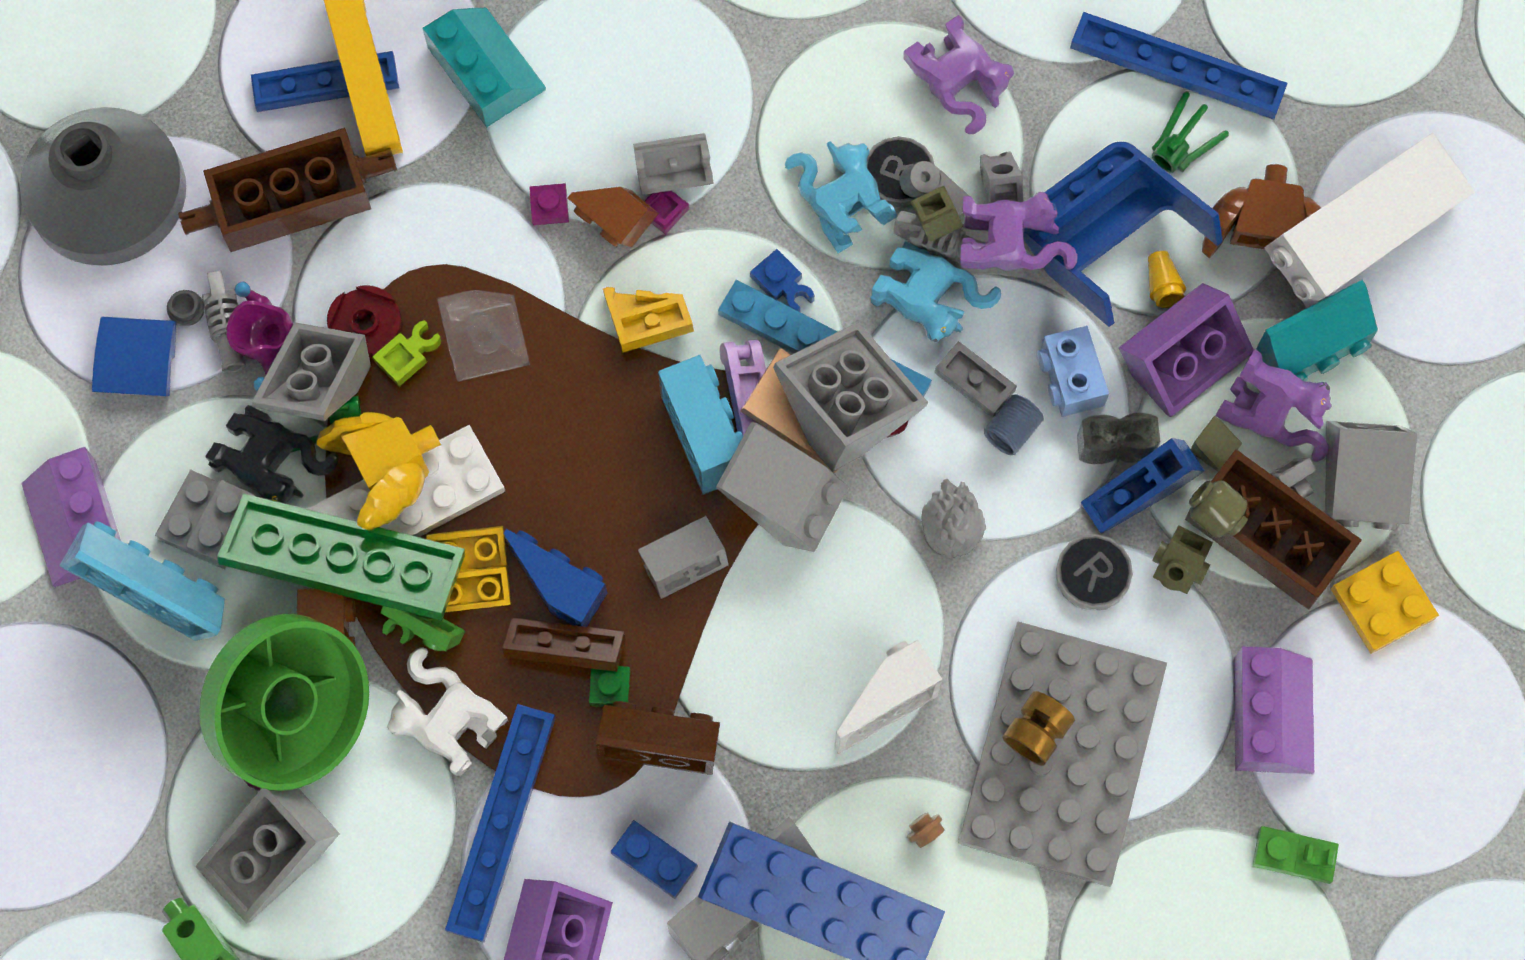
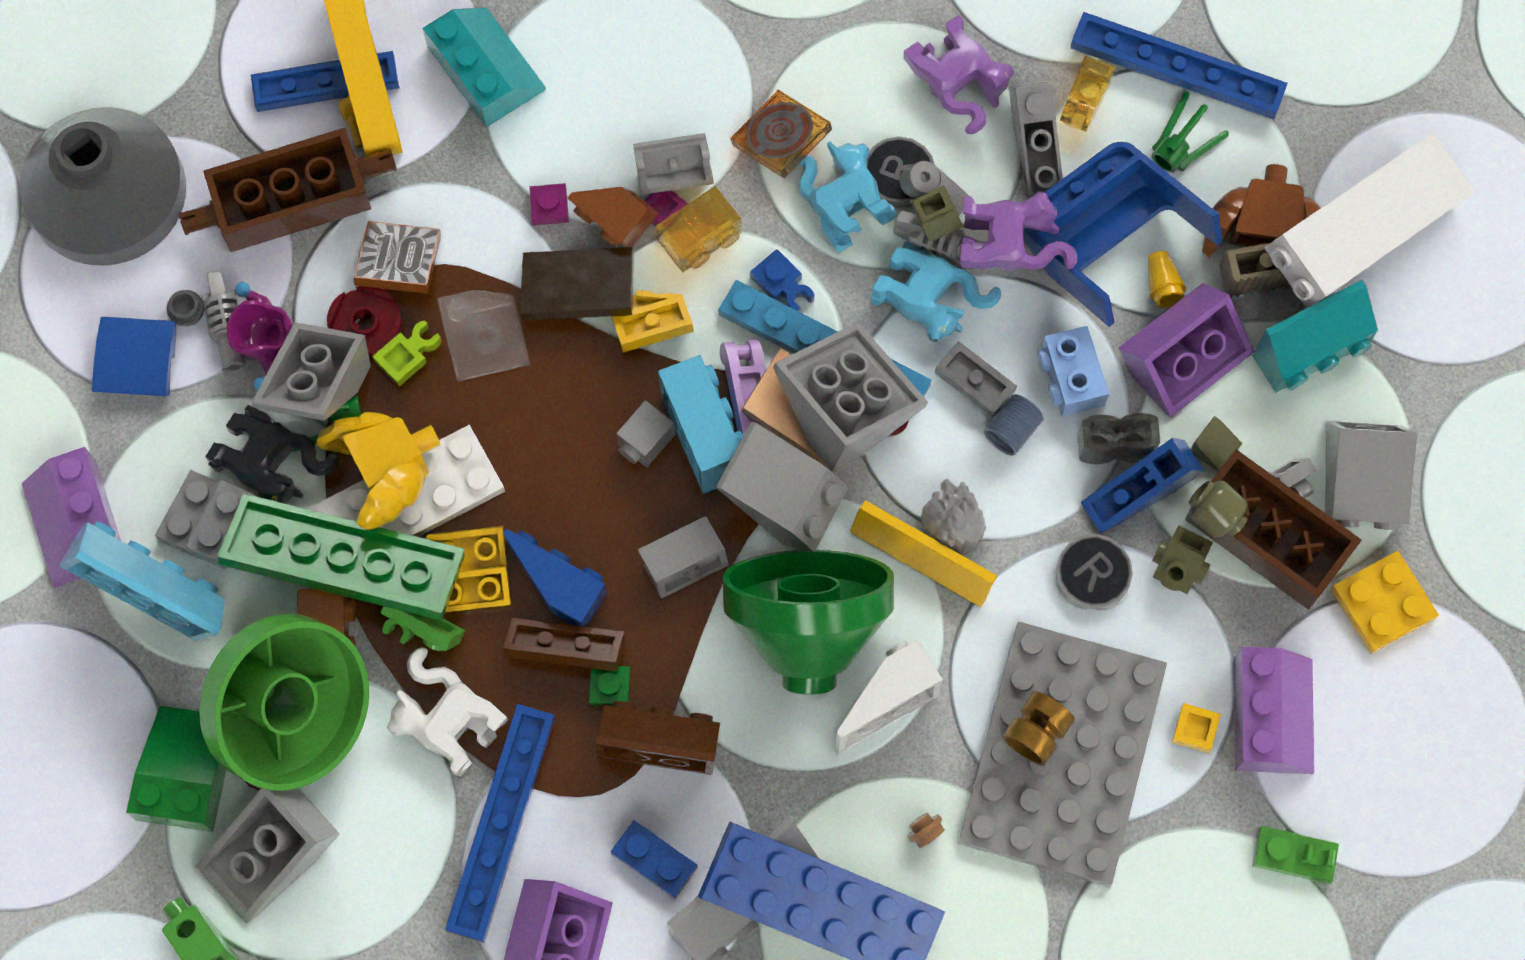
(177, 774): none -> green slope
(348, 115): none -> yellow hand
(397, 257): none -> tile
(577, 283): none -> dark brown tile
(645, 434): none -> light grey brick
(699, 230): none -> clear yellow brick
(781, 133): none -> tile
(808, 611): none -> green cone
(923, 553): none -> yellow tile
(1001, 177): light grey leg -> none
(1036, 135): none -> light grey slope
(1087, 93): none -> clear yellow leg
(1196, 728): none -> yellow plate
(1249, 271): none -> dark tan brick
(1269, 408): medium lavender animal -> none

